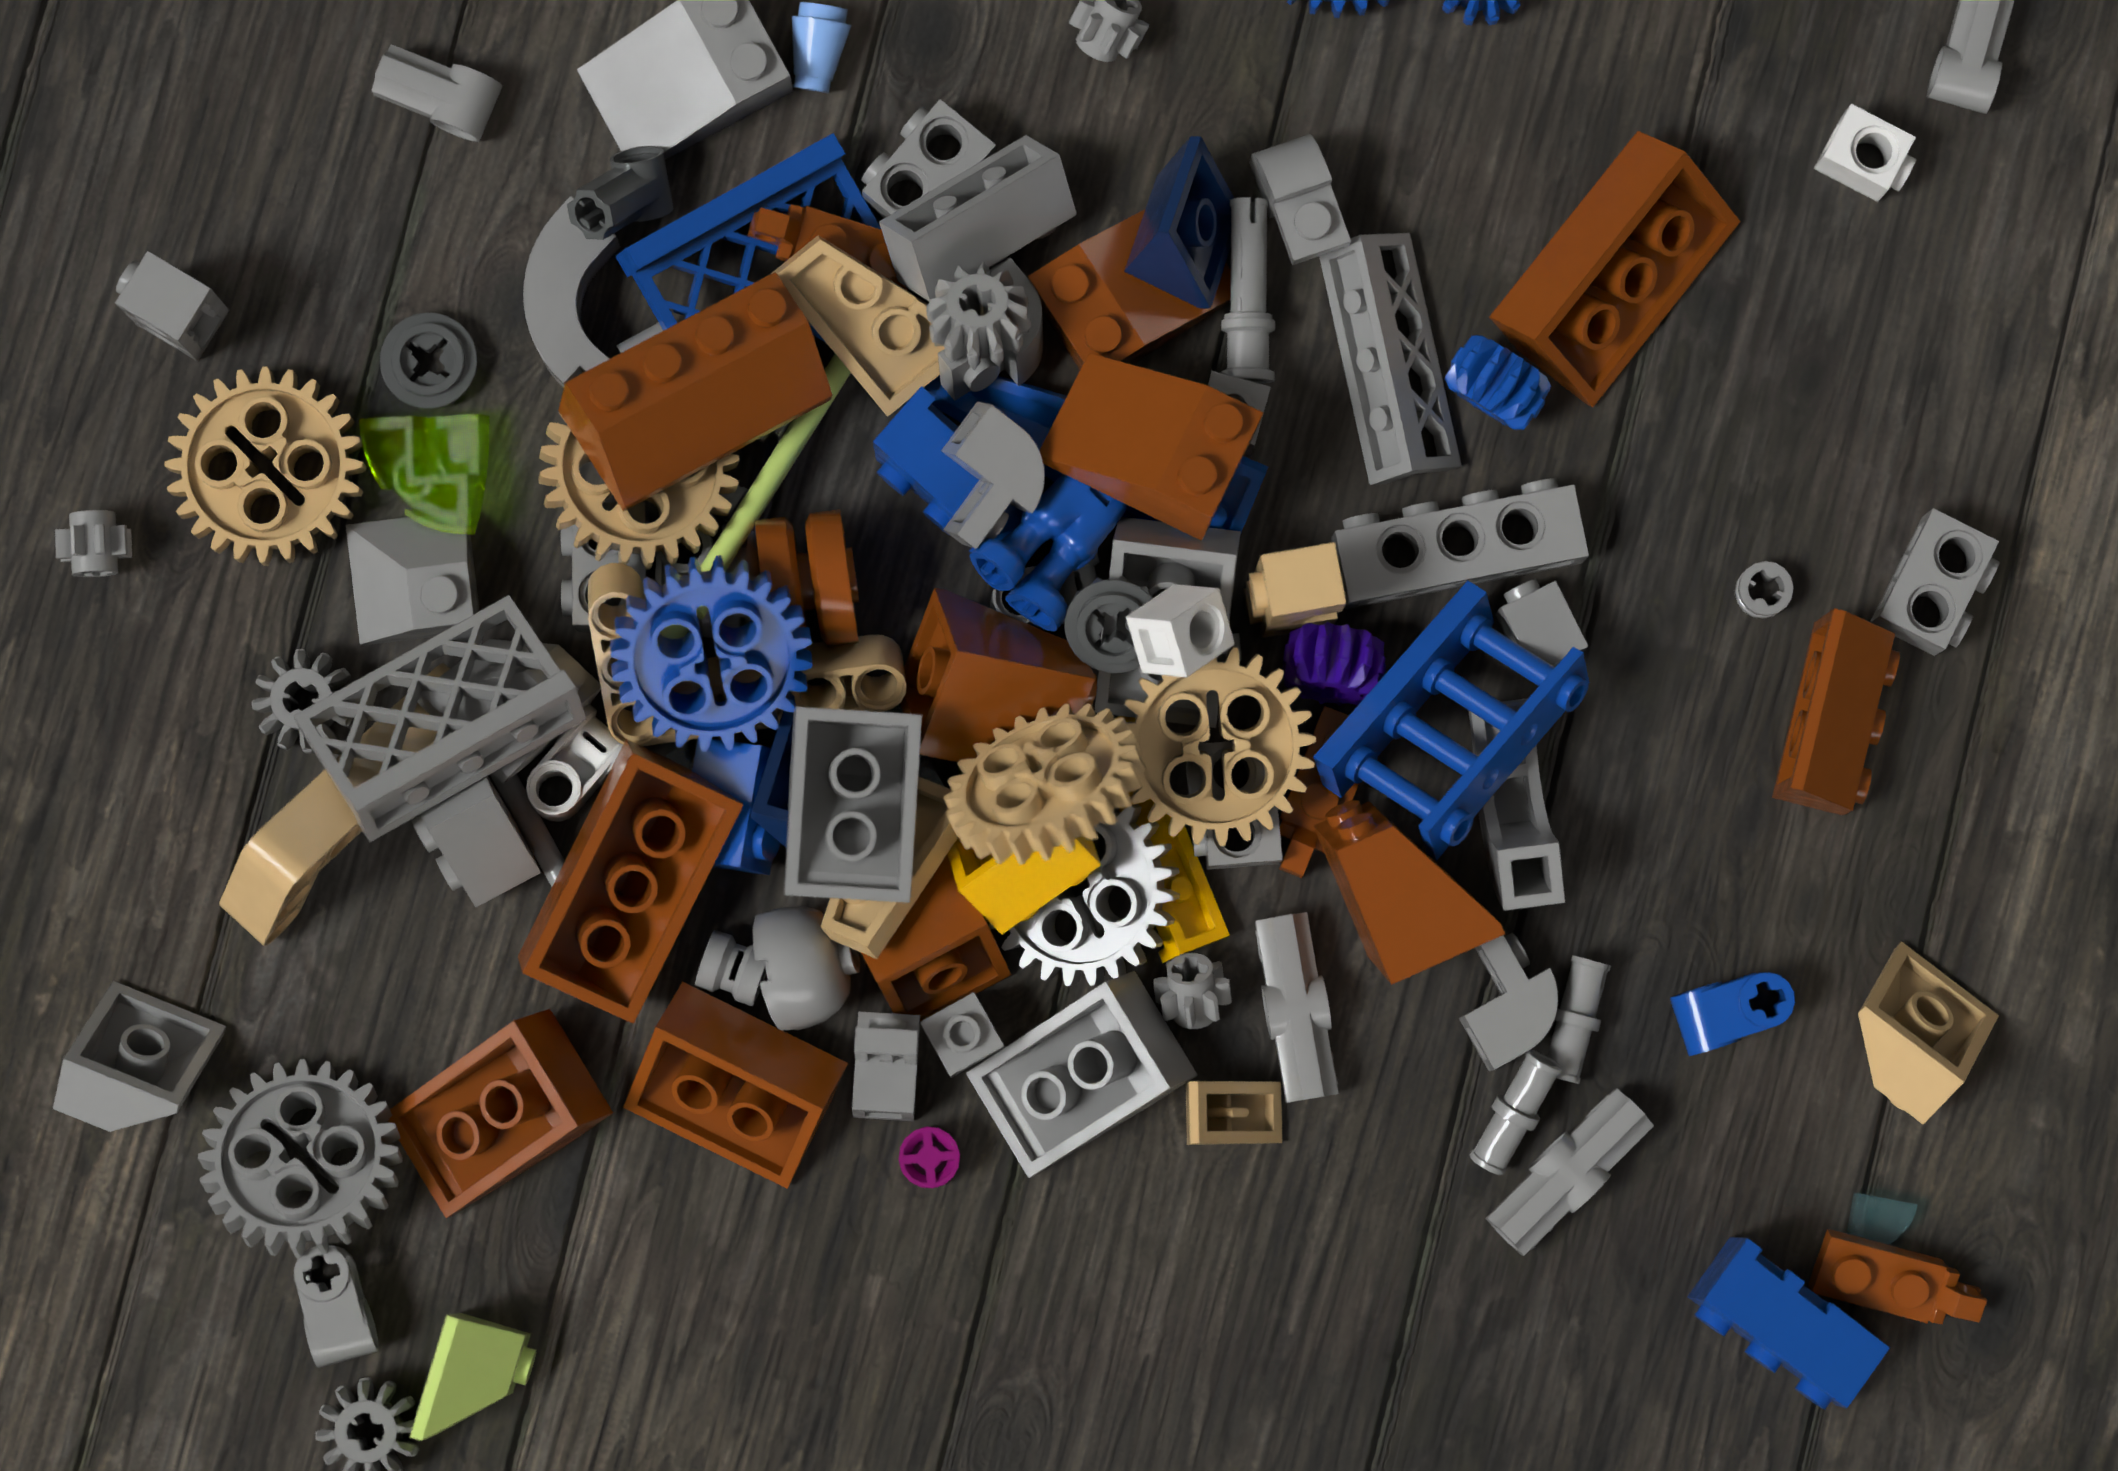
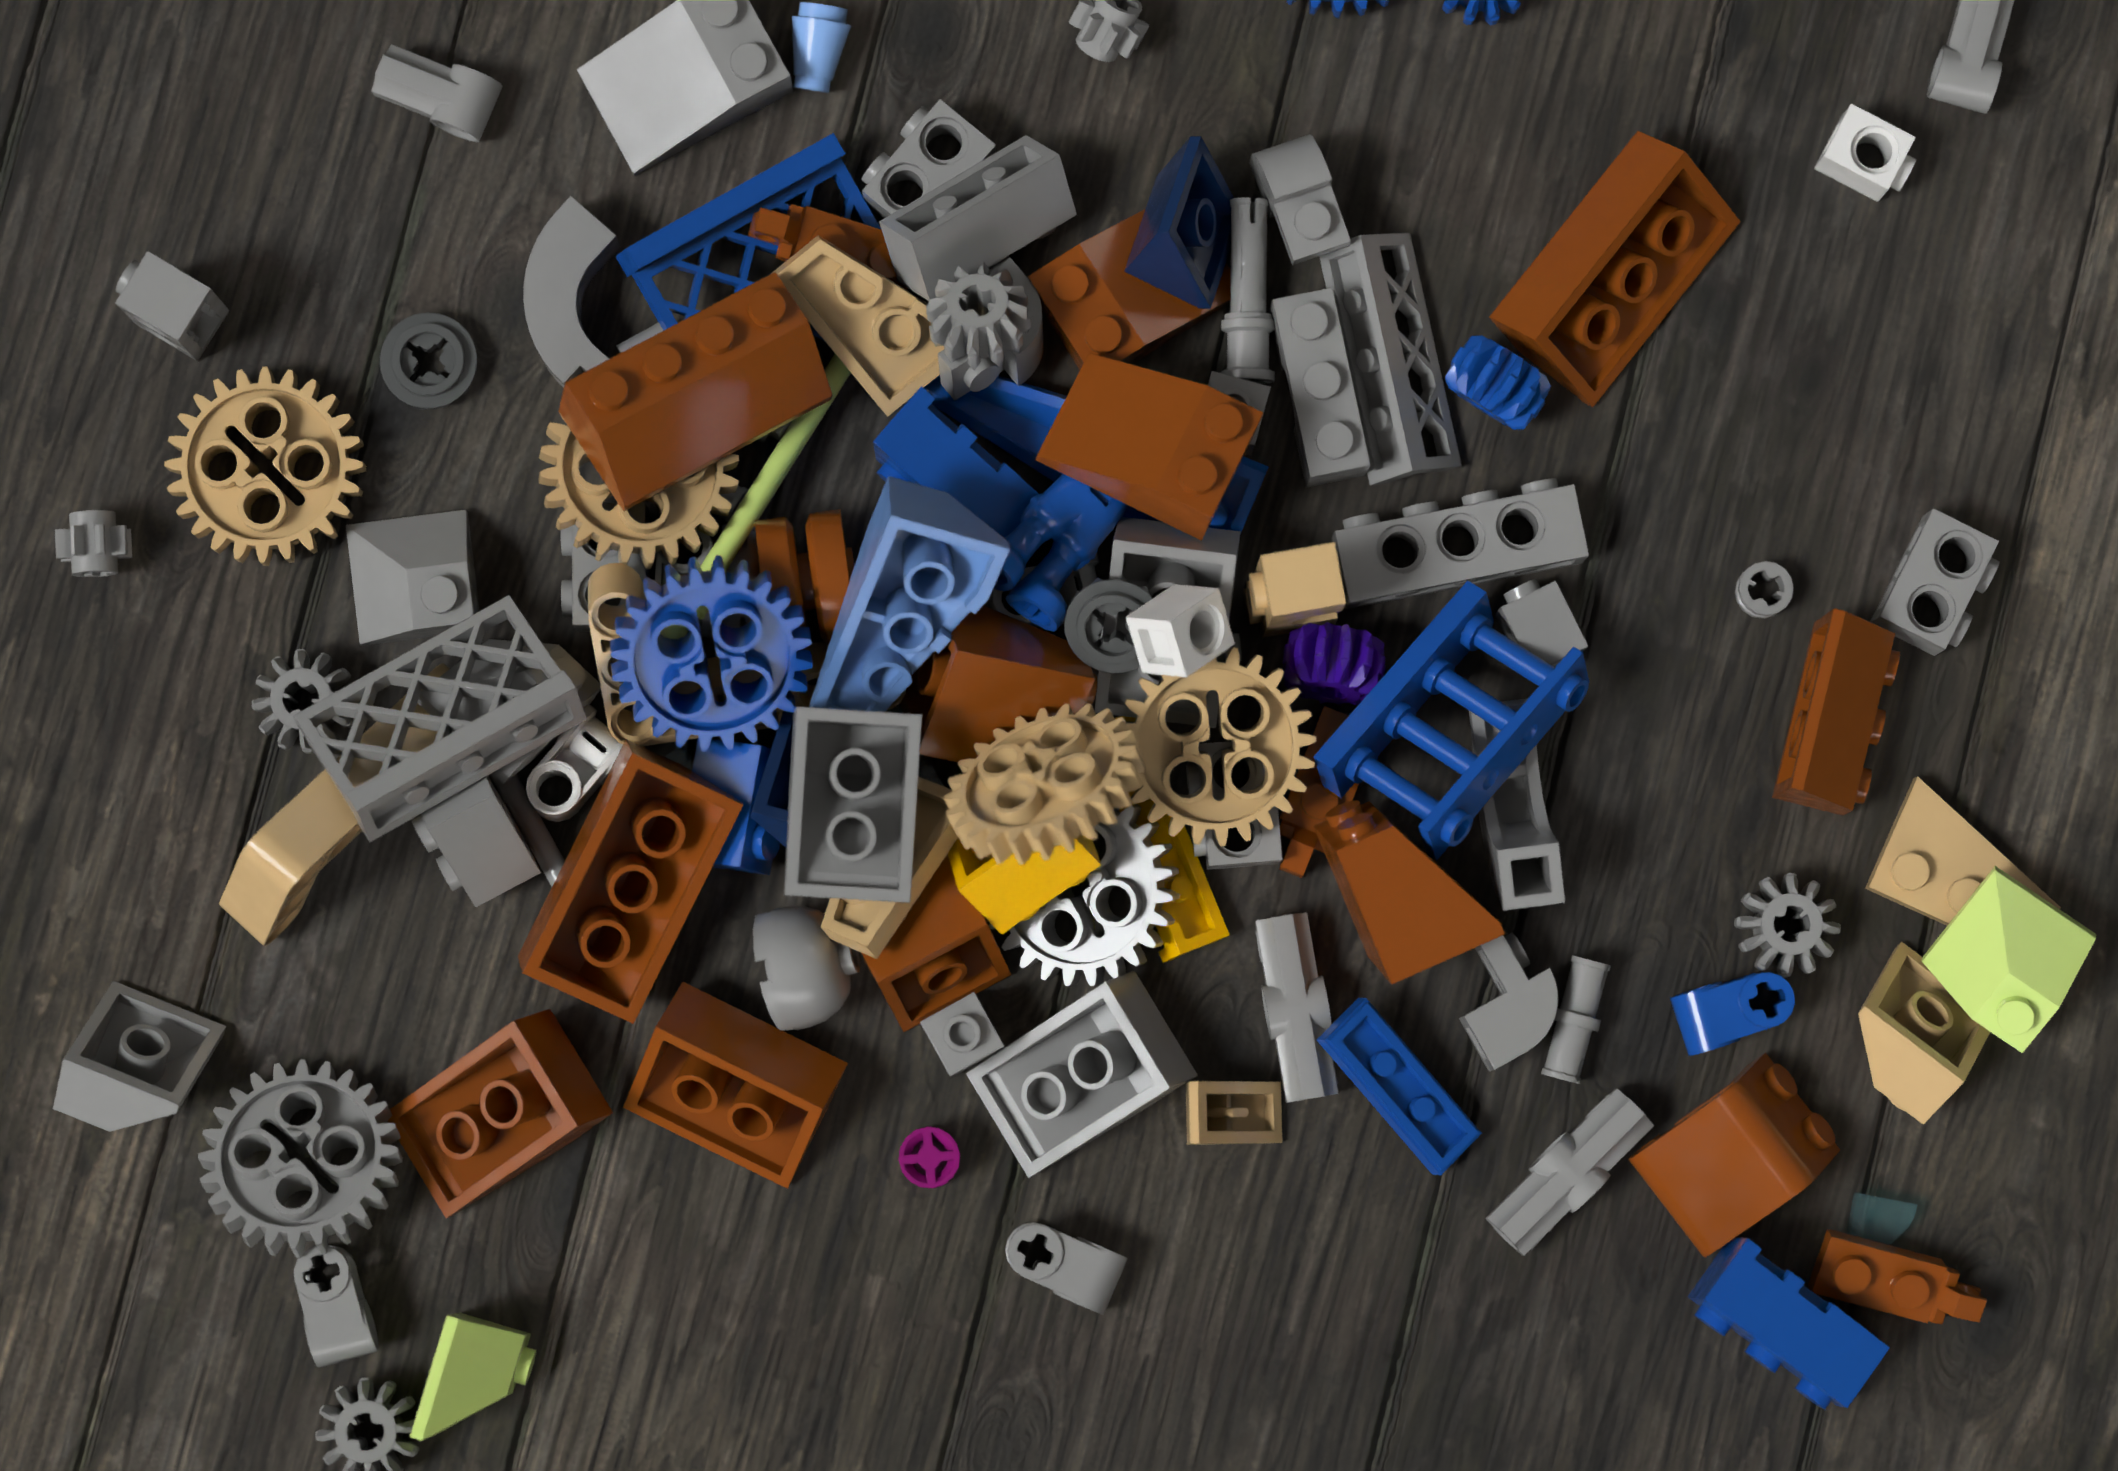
(432, 465): clear neon green brick -> none
(628, 193): dark grey piece -> none
(719, 966): light grey wheel -> none
(885, 1066): light grey brick -> none
(910, 587): none -> medium blue wedge
(1007, 472): light grey brick -> none
(1075, 1268): none -> light grey piece
(1192, 991): light grey gear -> none
(1320, 387): none -> light grey arch
(1399, 1086): none -> blue tile
(1515, 1112): light grey pin -> none
(1737, 1156): none -> dark orange piece
(1798, 944): none -> light grey gear
(1936, 858): none -> tan wing
(2009, 958): none -> yellowish green slope

